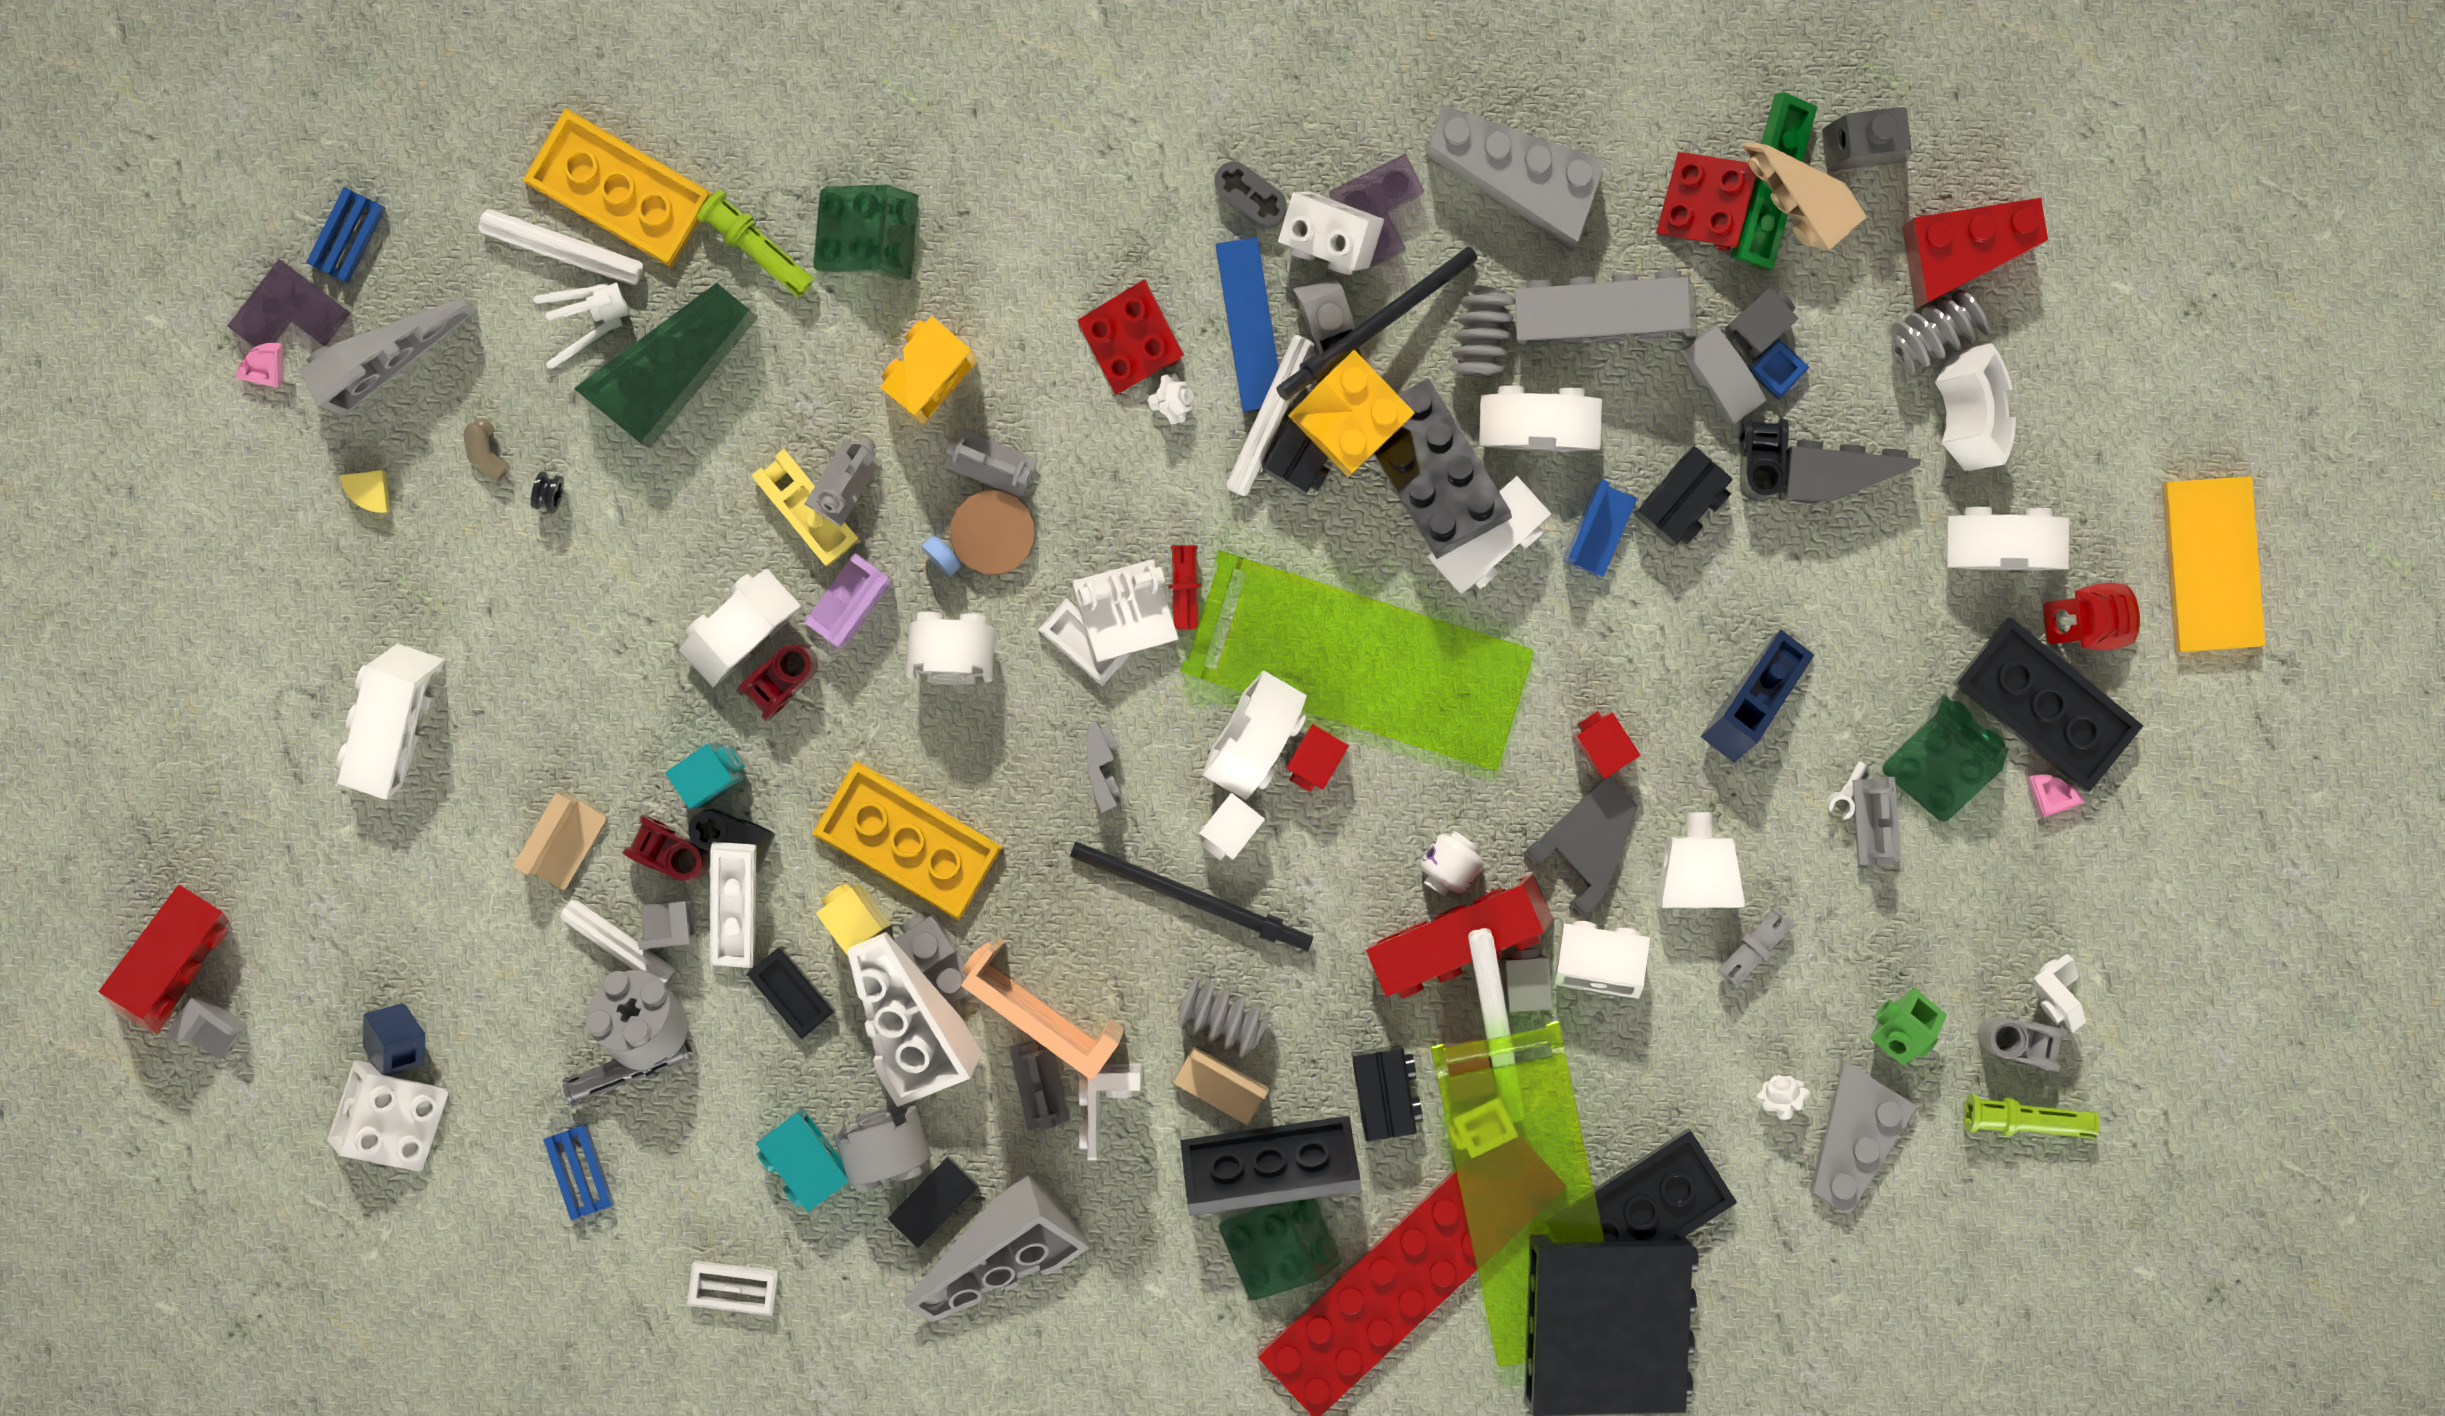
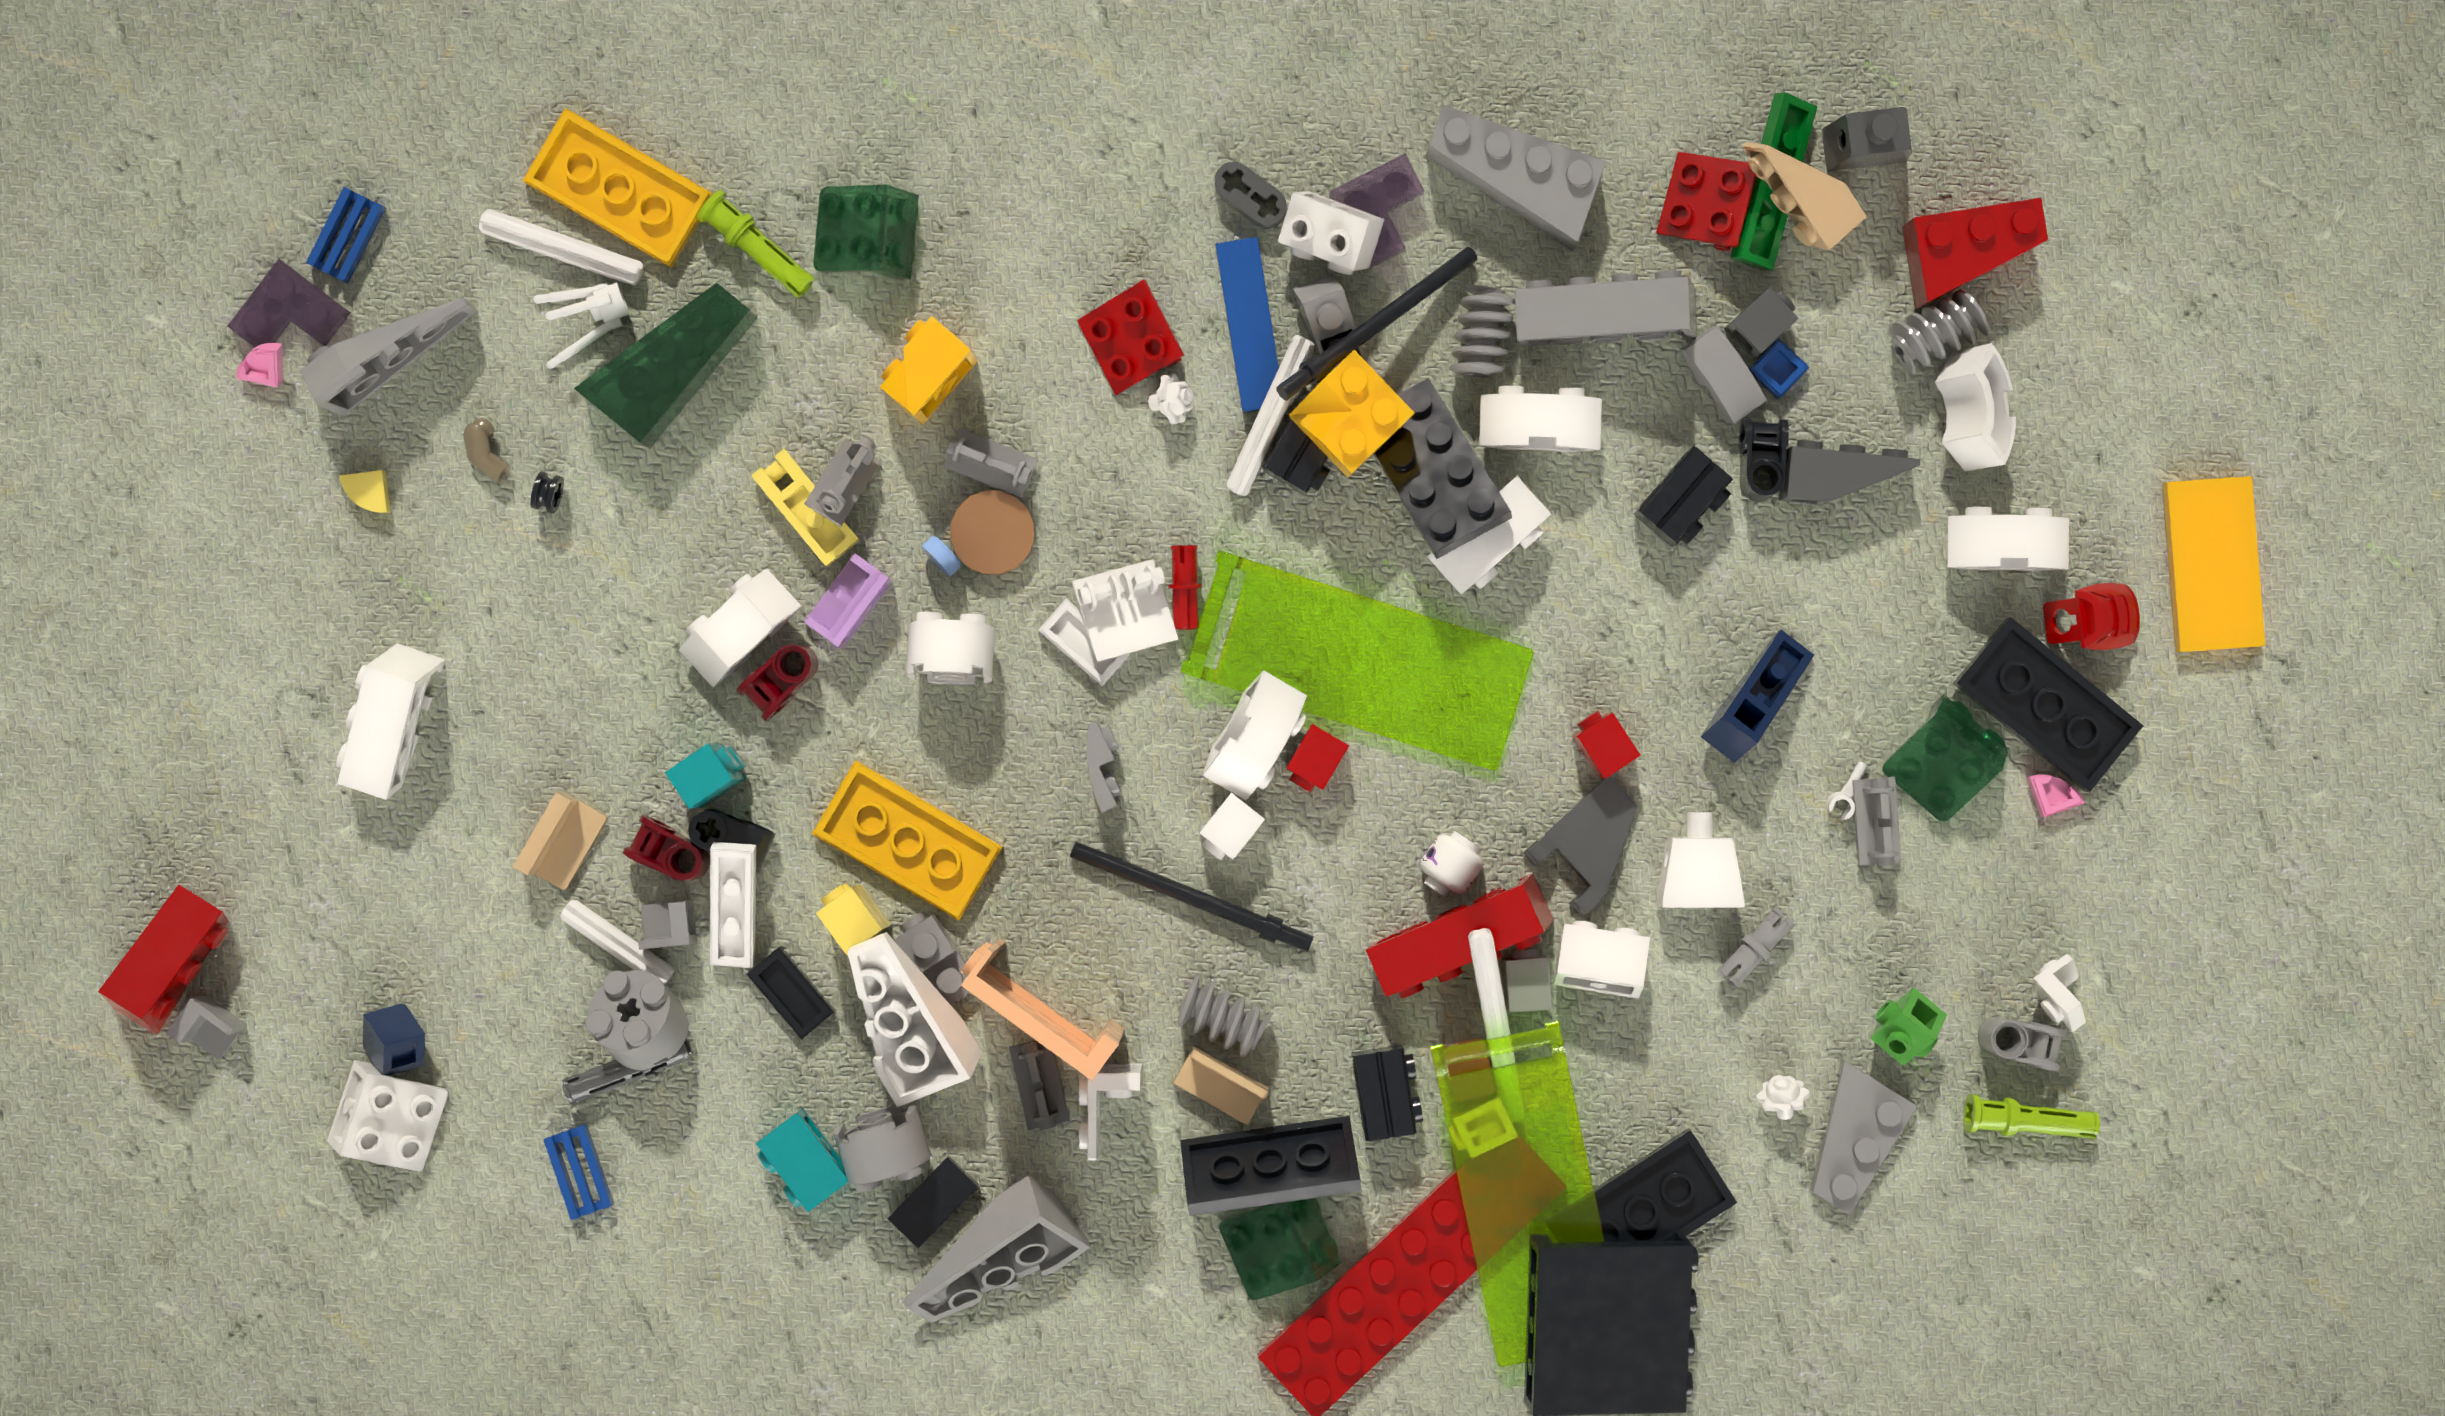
(768, 1292): white tile -> none
(1599, 529): blue panel -> none

